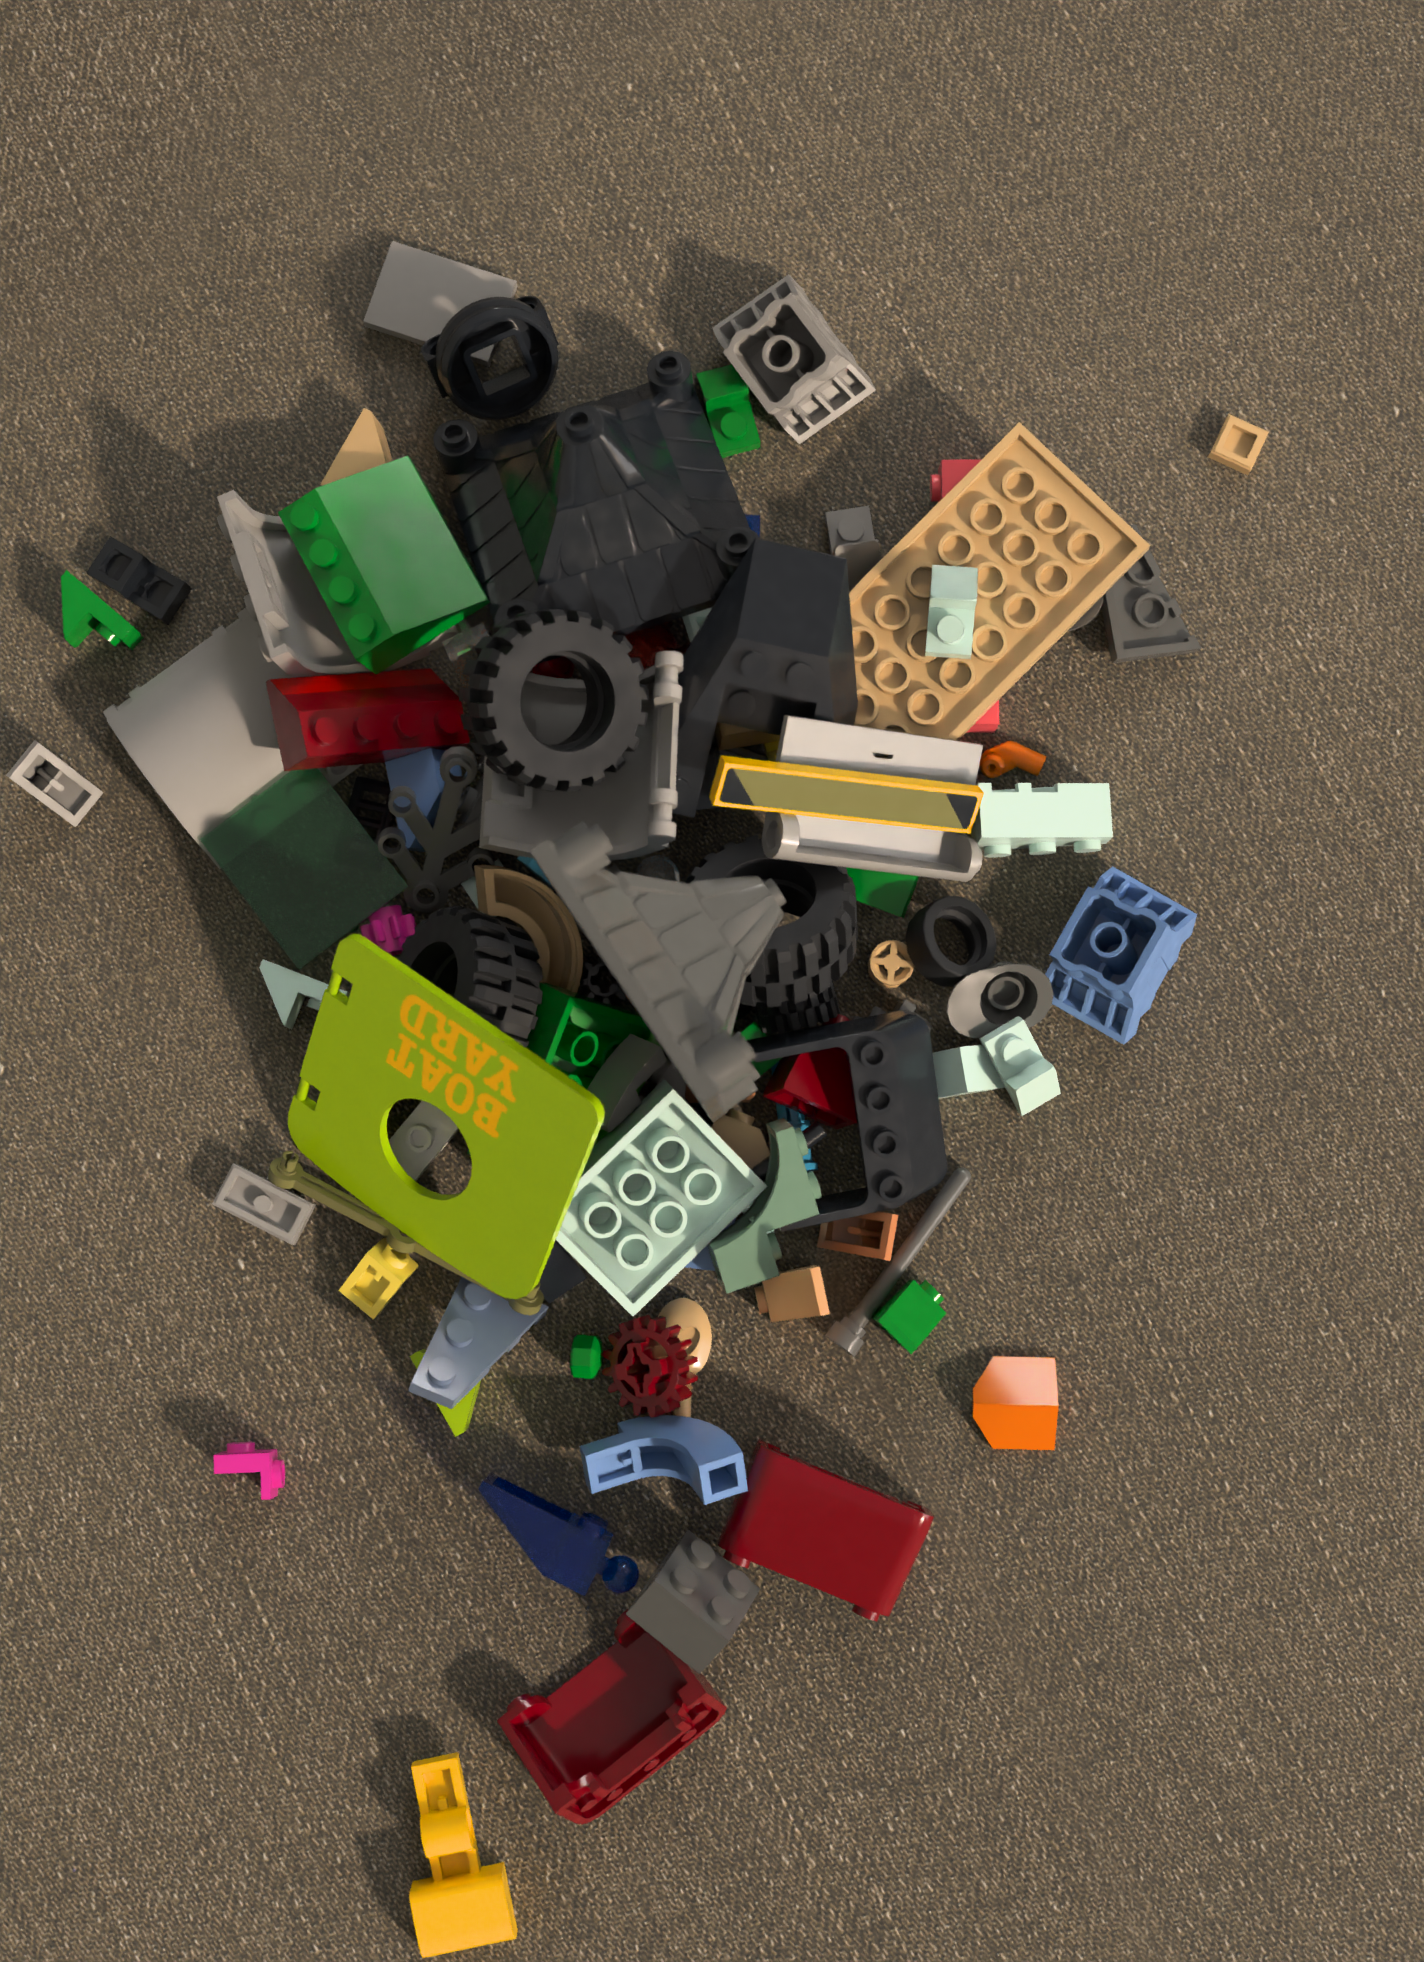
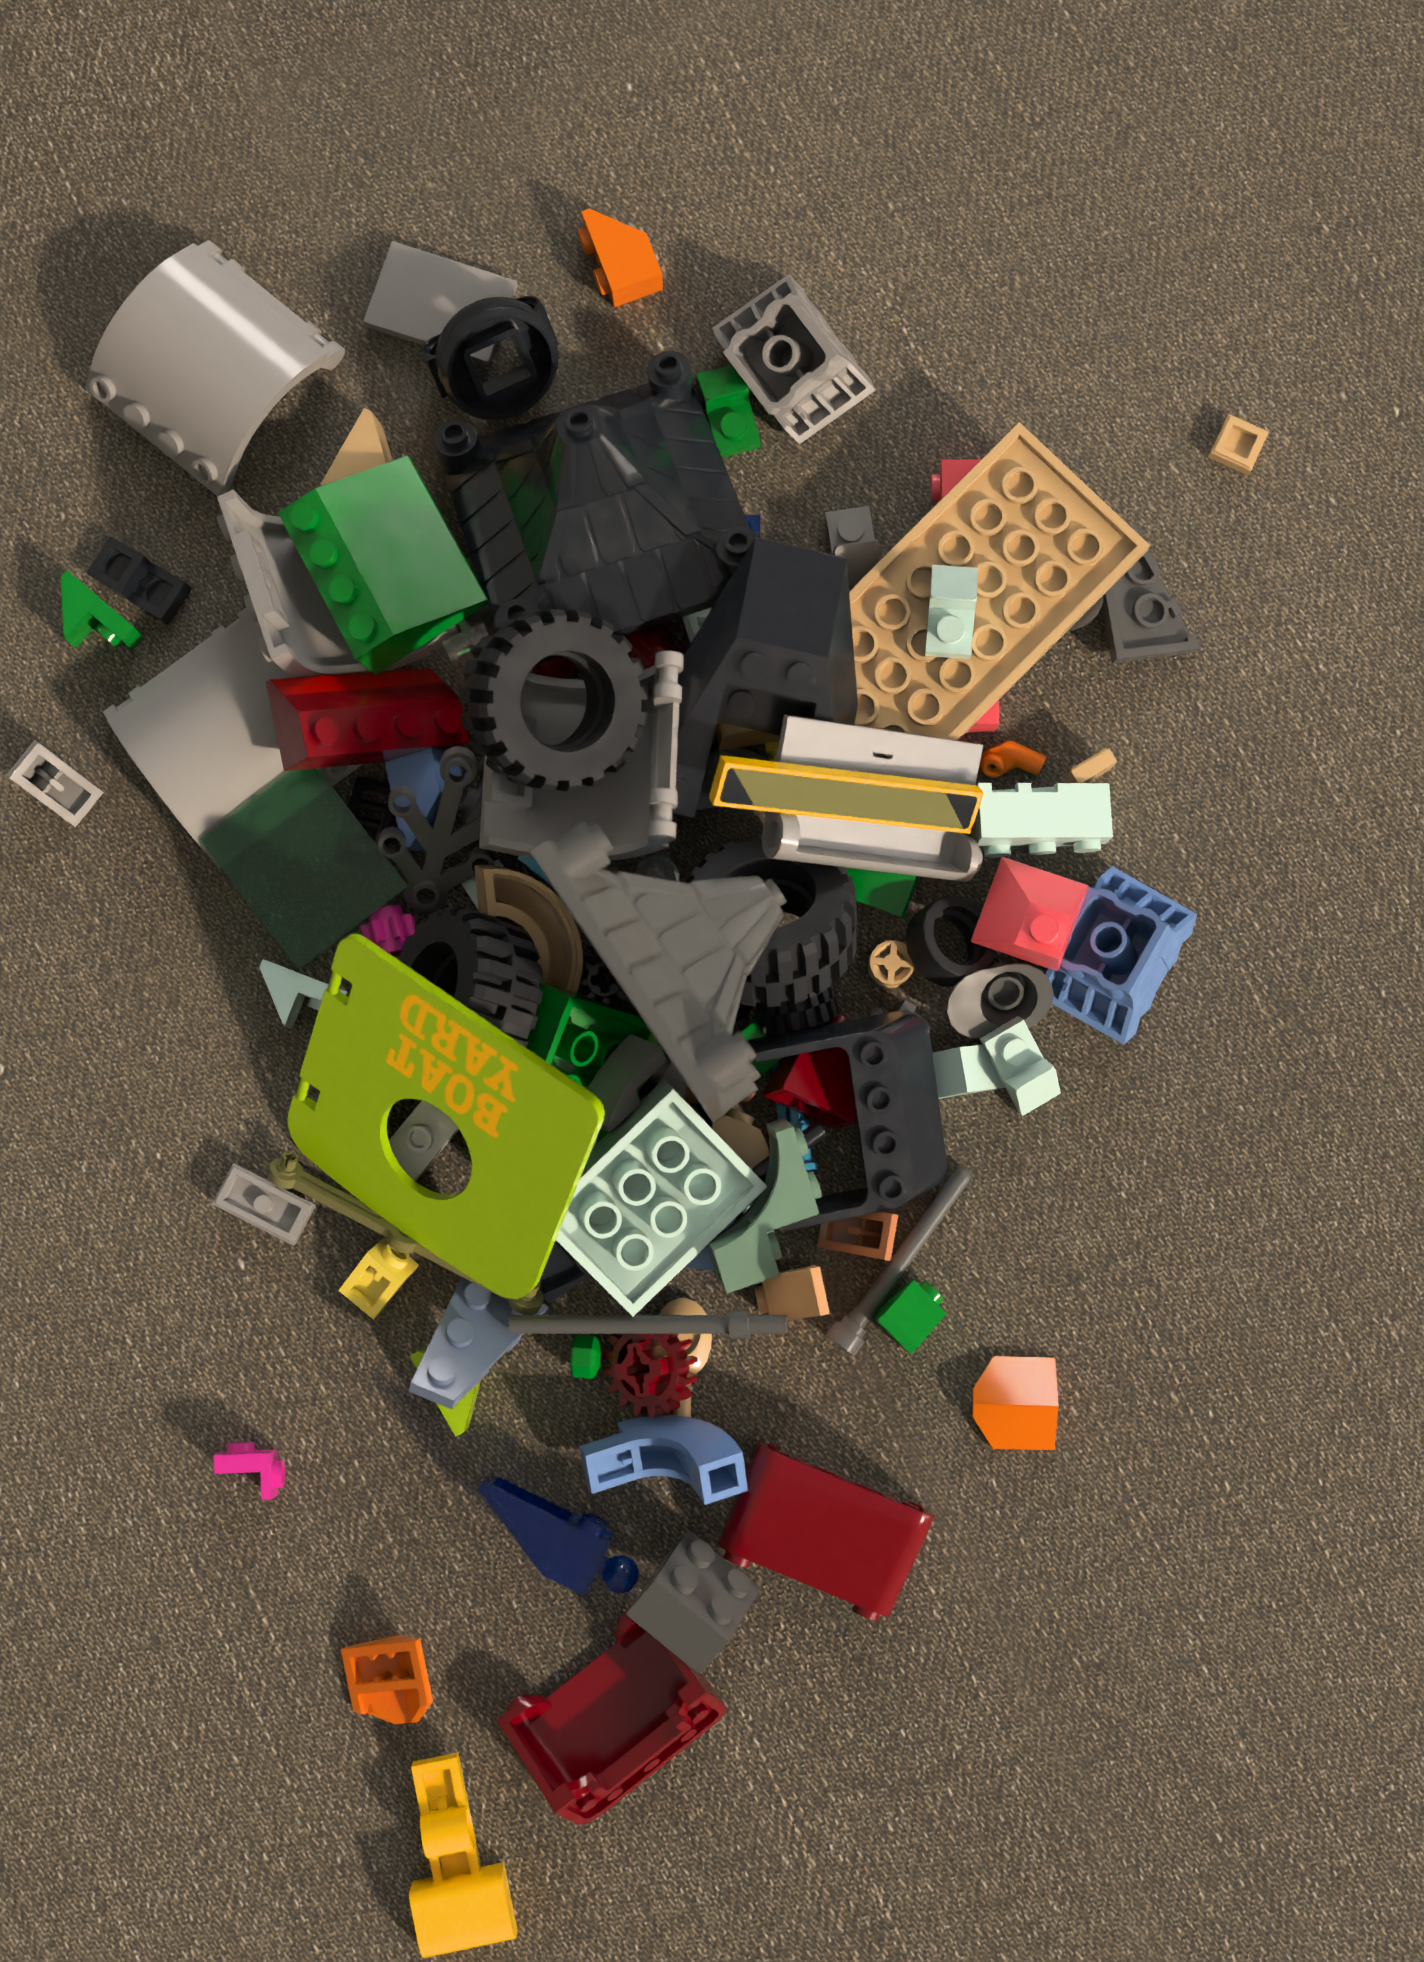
(203, 360): none -> light grey hinge
(388, 1679): none -> orange slope
(623, 258): none -> orange slope
(737, 1324): none -> dark grey bar
(1029, 913): none -> coral slope
(1091, 767): none -> tan tile

